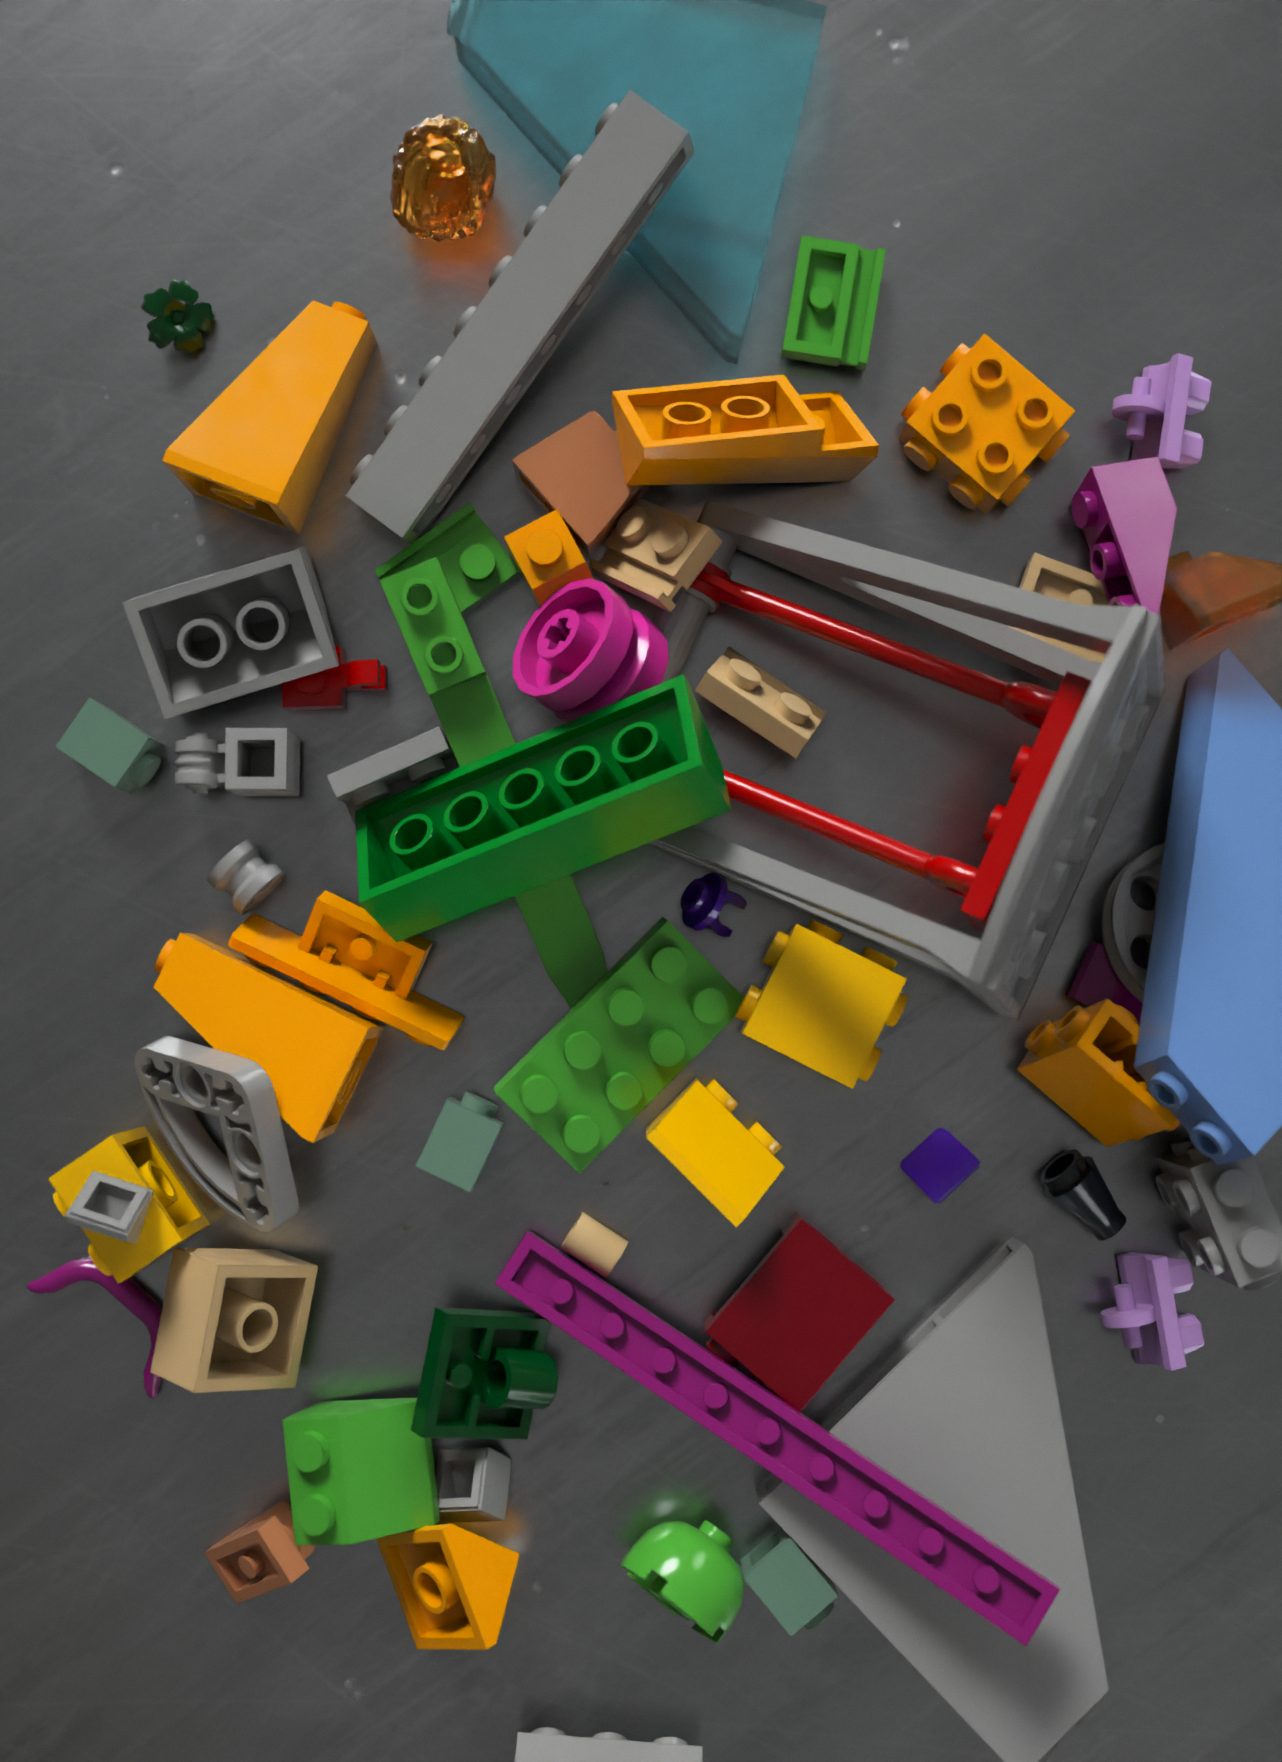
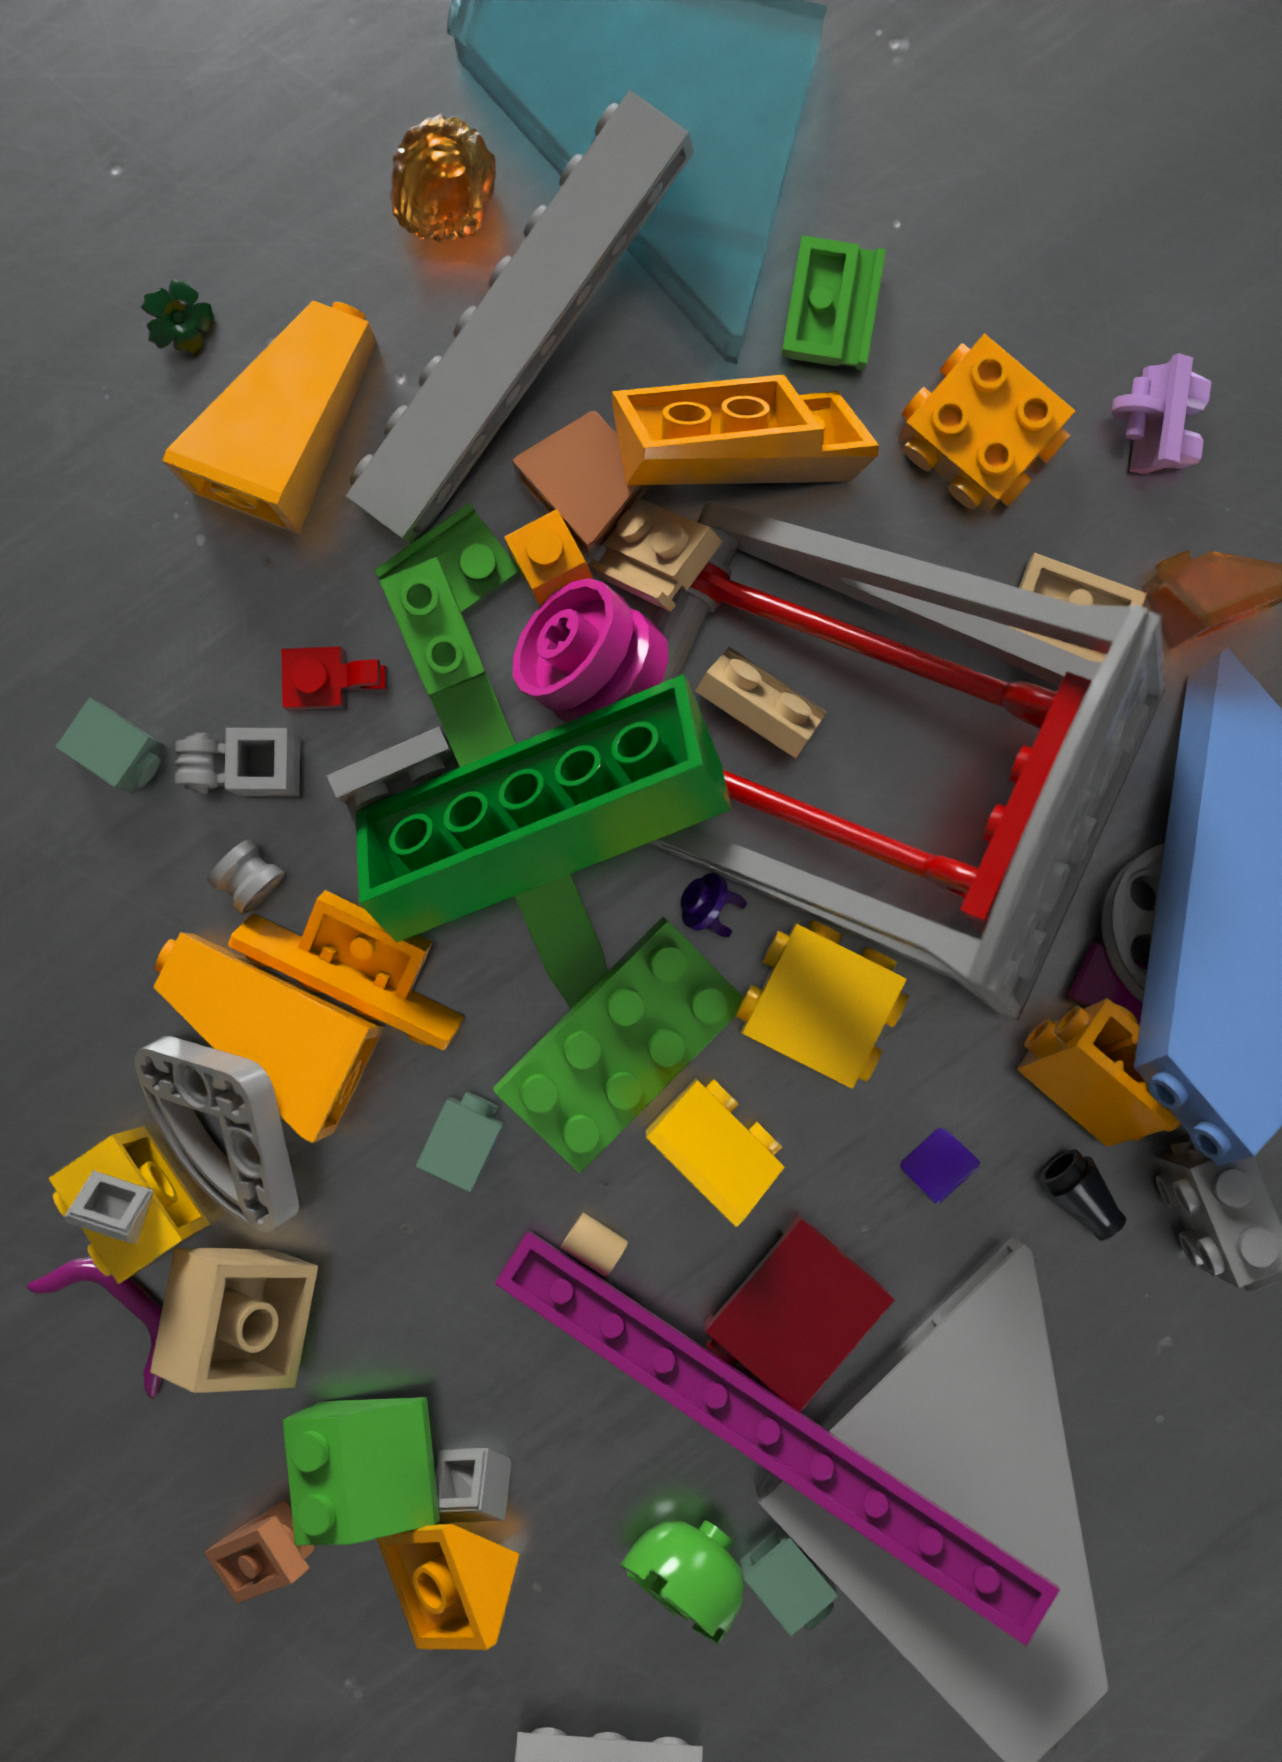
(233, 632): light grey slope -> none
(484, 1375): dark green plate -> none
(1128, 528): magenta slope -> none
(1149, 1311): lavender hips -> none

